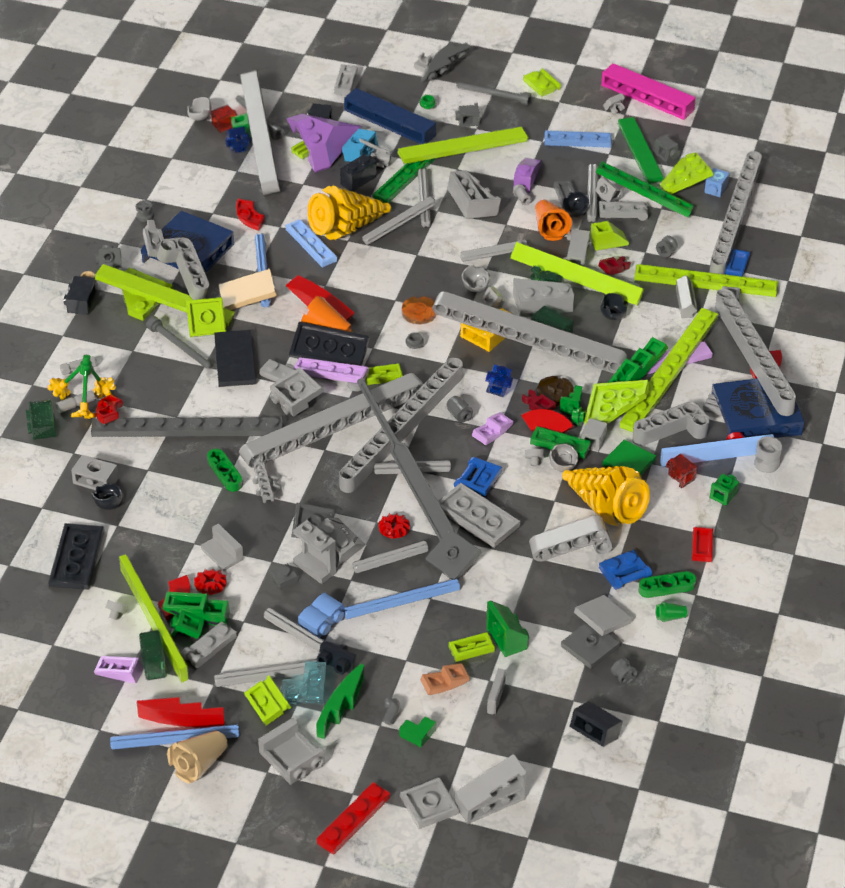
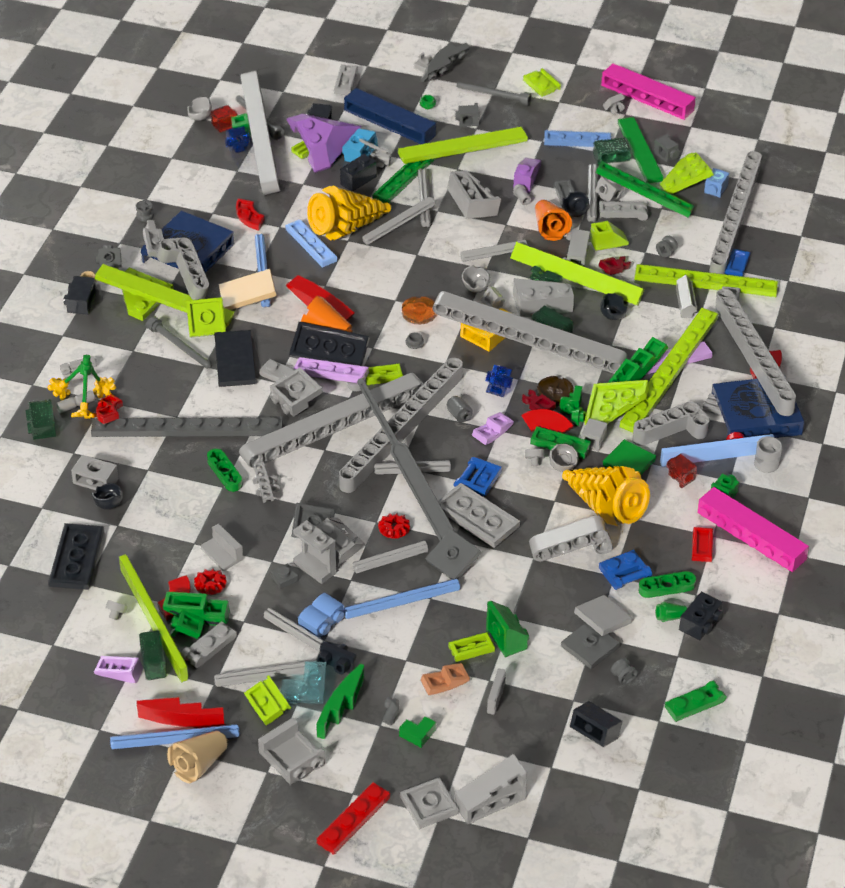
(611, 150): none -> clear green brick
(695, 701): none -> green plate
(701, 616): none -> black brick
(753, 529): none -> dark pink brick

